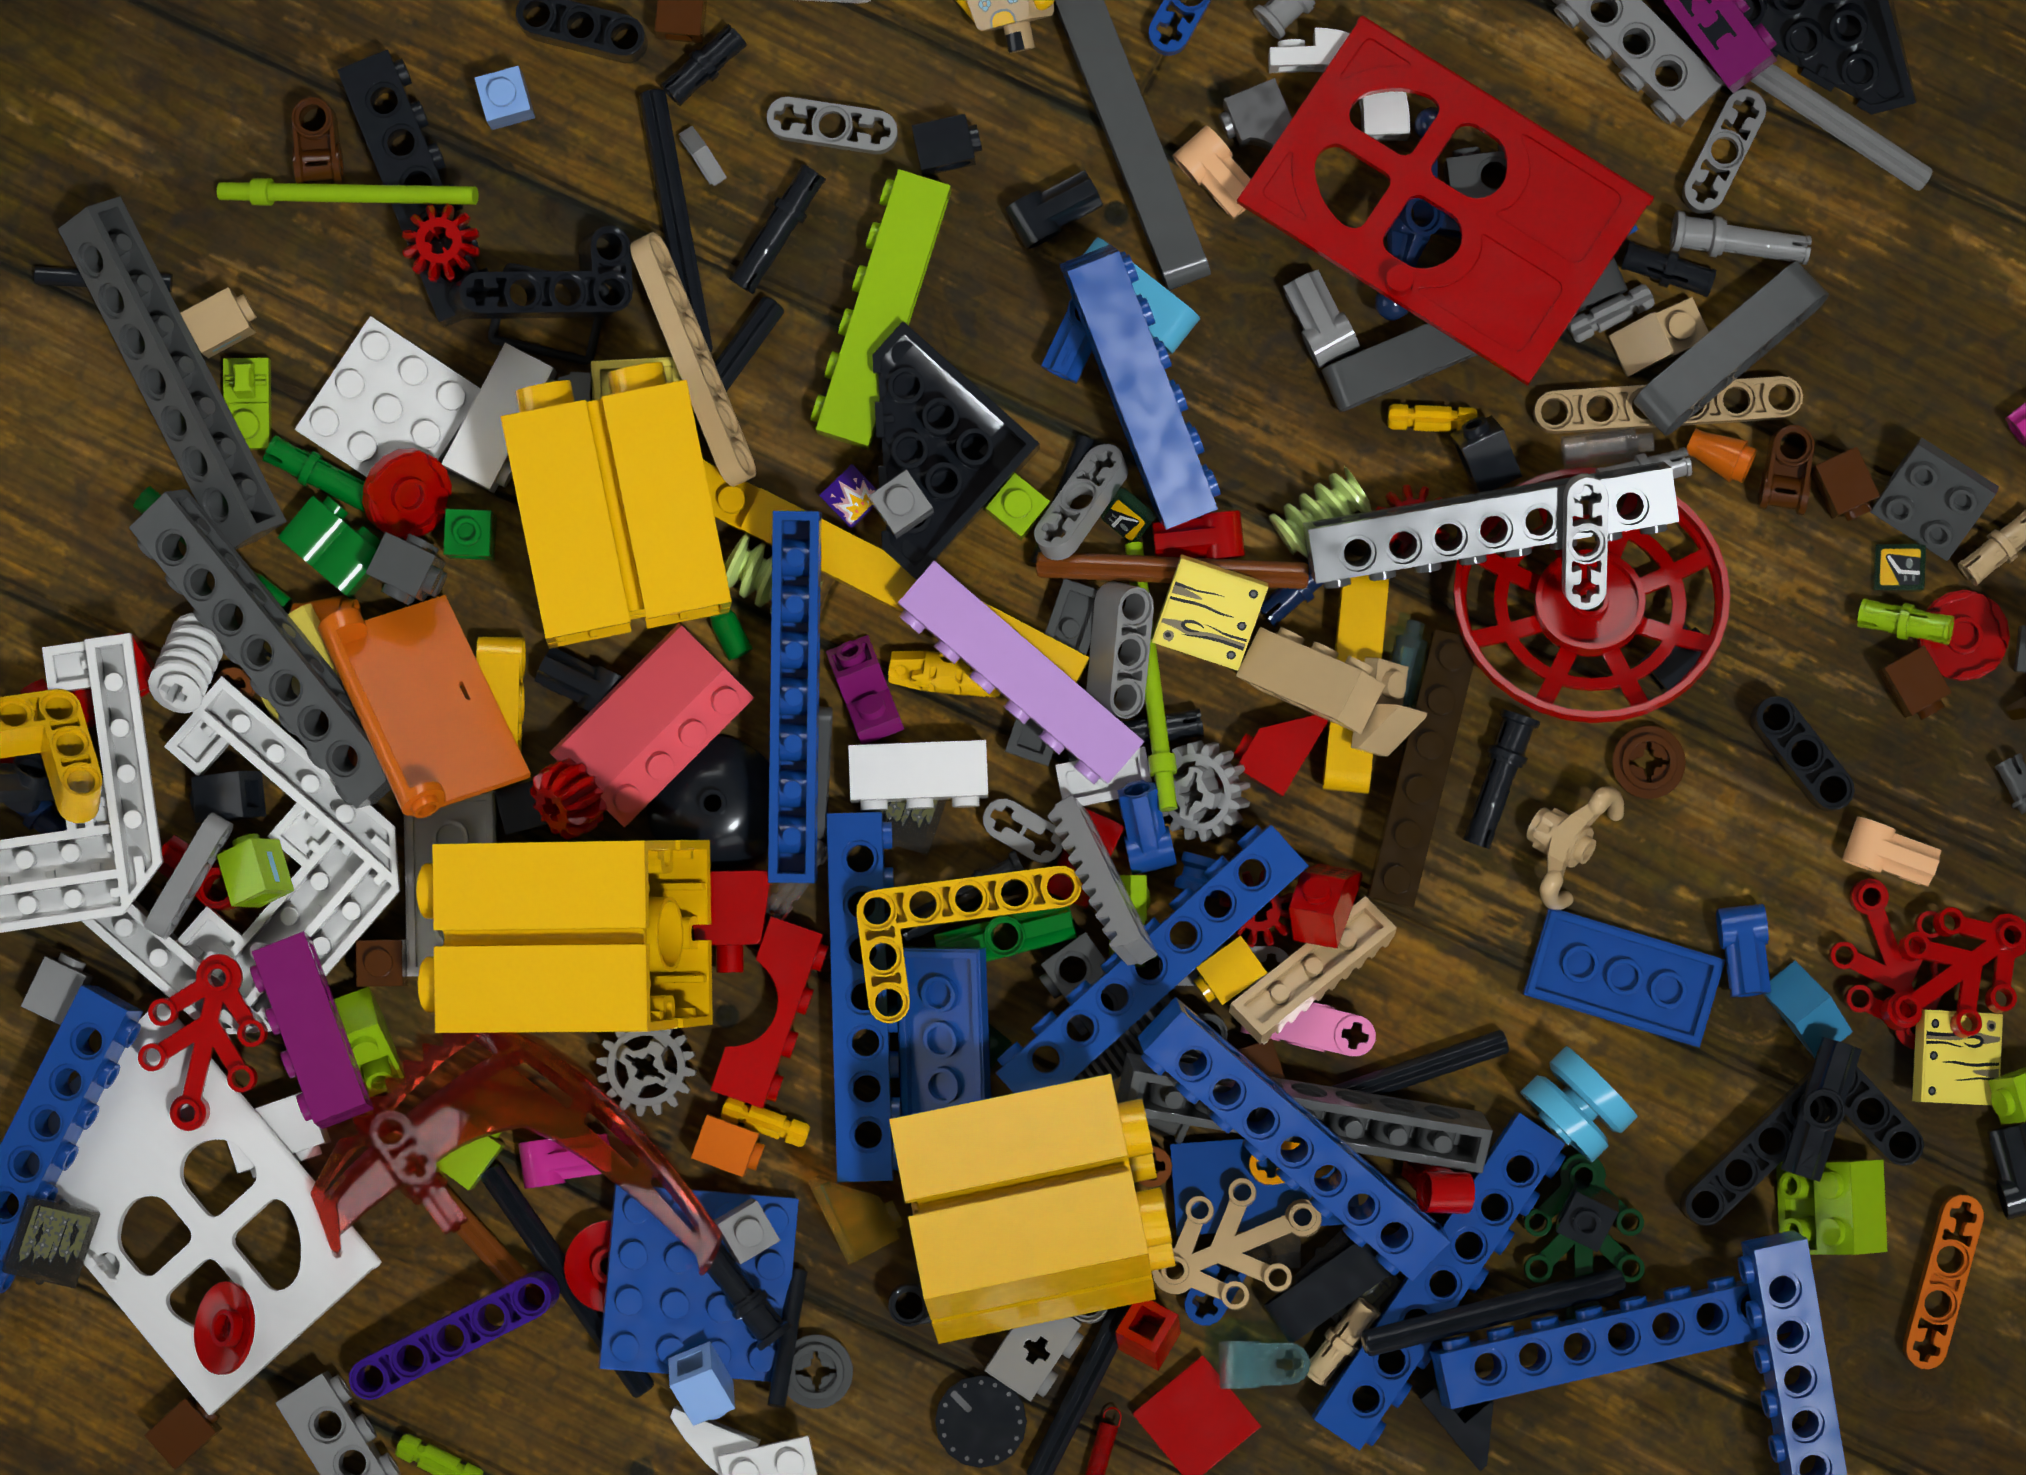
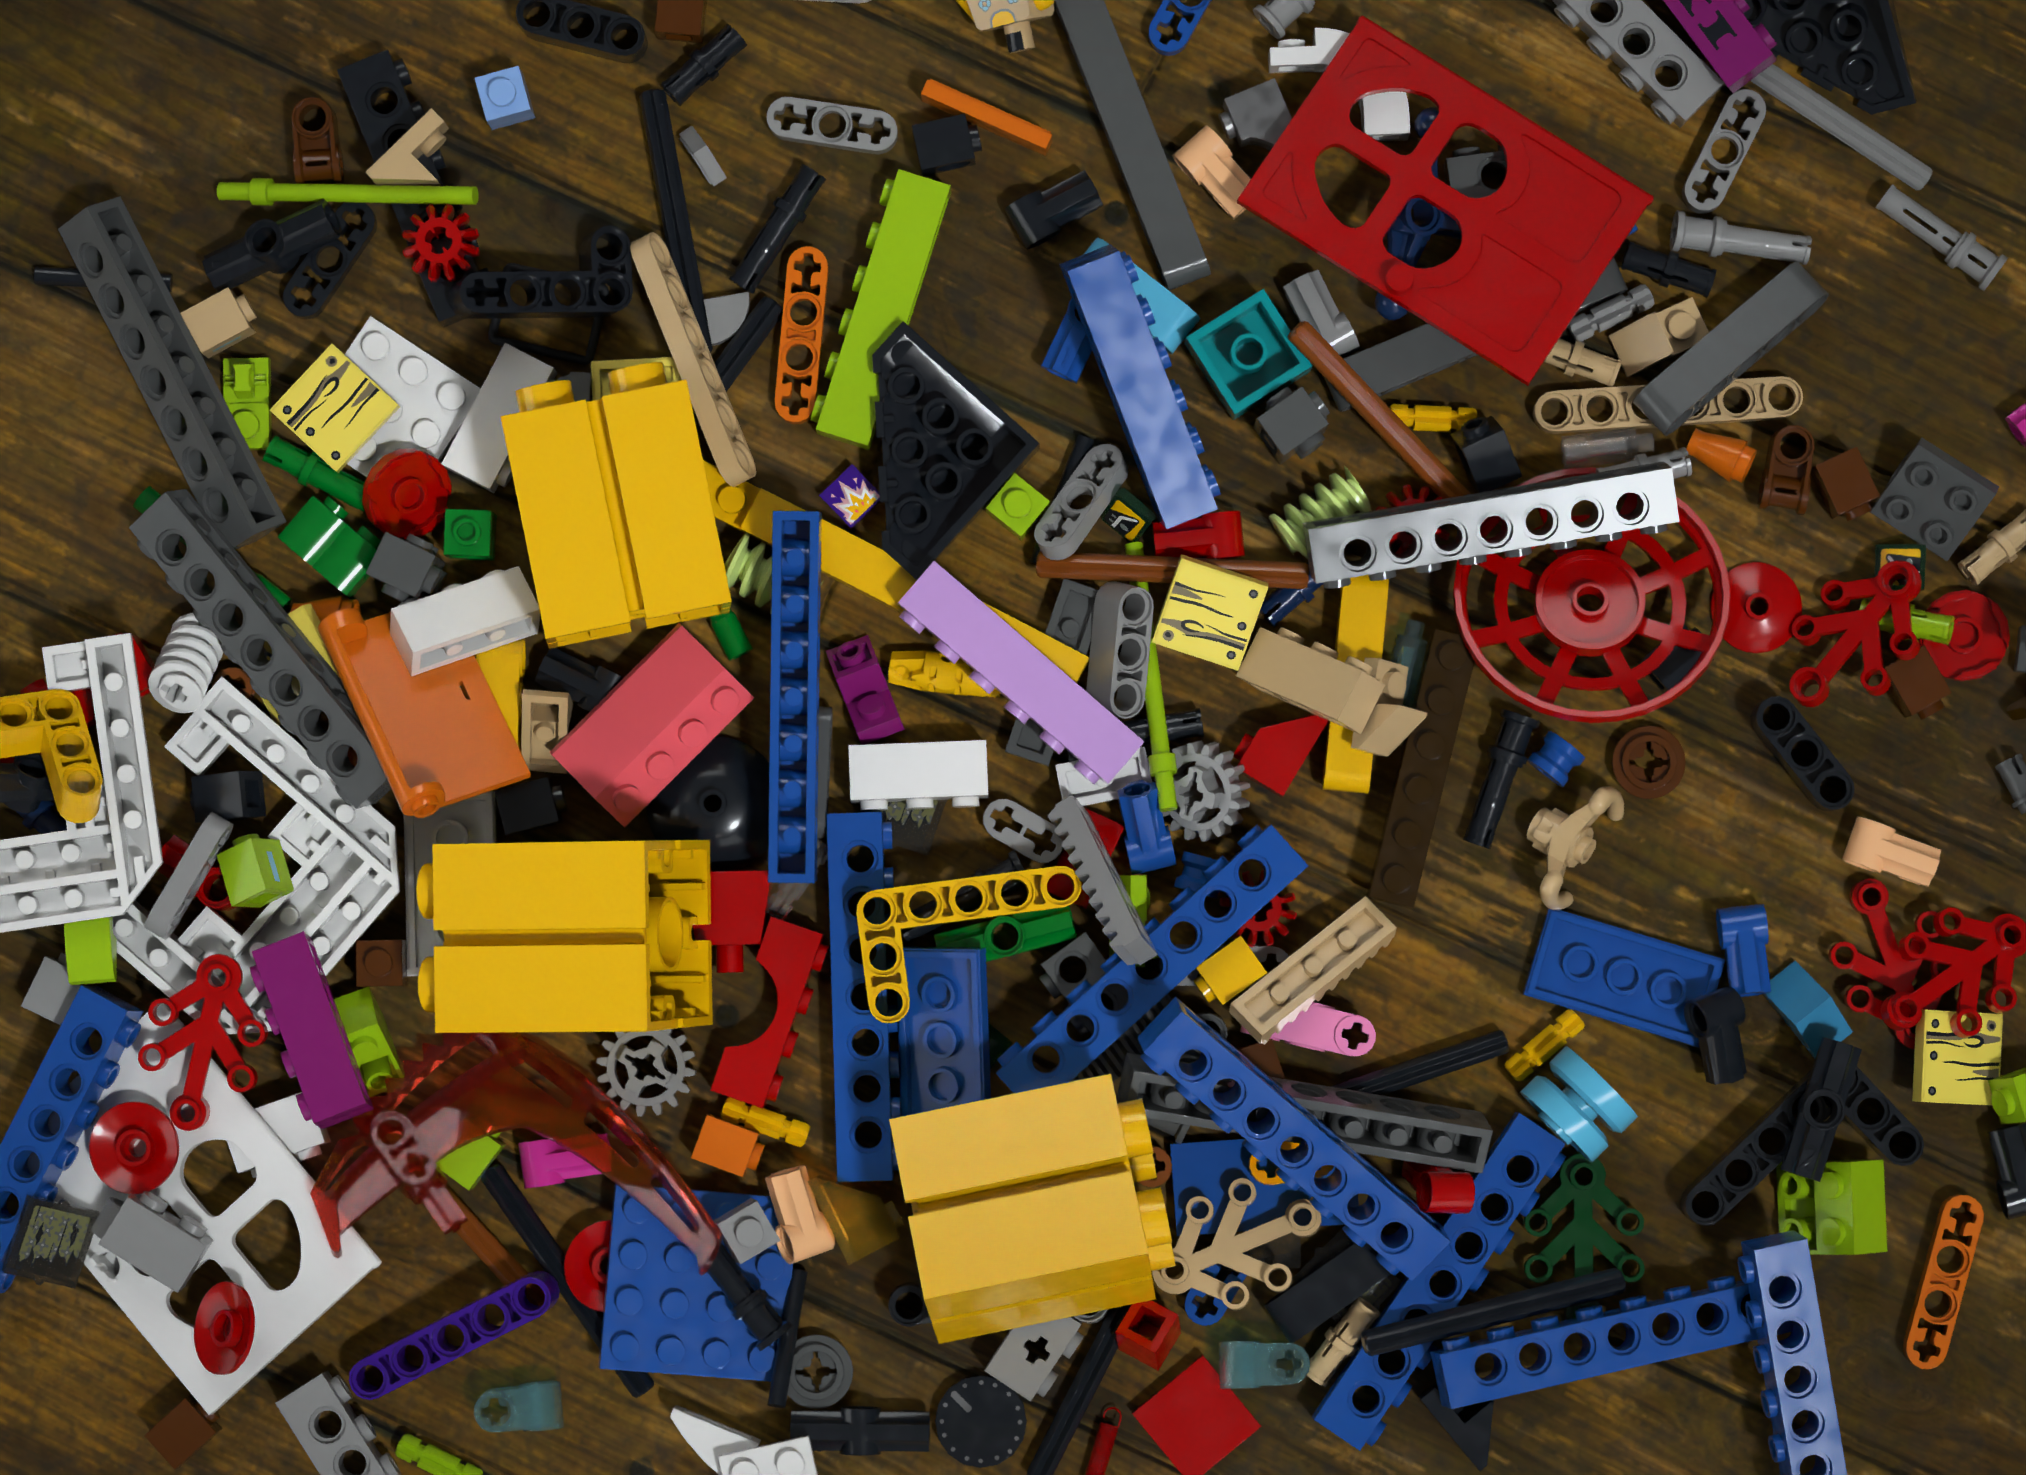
(91, 951): none -> lime slope
(113, 1147): none -> red dish
(152, 1238): none -> light grey hinge
(291, 239): none -> black piece
(303, 282): none -> black beam
(334, 408): none -> light yellow tile
(400, 162): none -> tan slope
(464, 620): none -> white brick
(530, 1407): none -> clear light blue piece
(544, 724): none -> tan slope
(568, 798): red gear -> none
(701, 1383): light blue brick -> none
(726, 315): none -> light grey tile
(797, 335): none -> orange beam
(801, 1224): none -> light nougat piece
(863, 1430): none -> black piece
(901, 504): light grey brick -> none
(987, 116): none -> orange tile
(1247, 354): none -> teal brick
(1293, 424): none -> dark grey brick
(1323, 904): red slope -> none
(1375, 411): none -> dark orange axle
(1544, 1045): none -> yellow axle
(1556, 758): none -> blue wheel
(1584, 362): none -> tan pin
(1587, 1215): black brick -> none
(1596, 575): beam -> none
(1715, 1023): none -> black piece
(1783, 605): none -> red dish
(1859, 628): none -> red plant
(1893, 205): none -> light grey pin

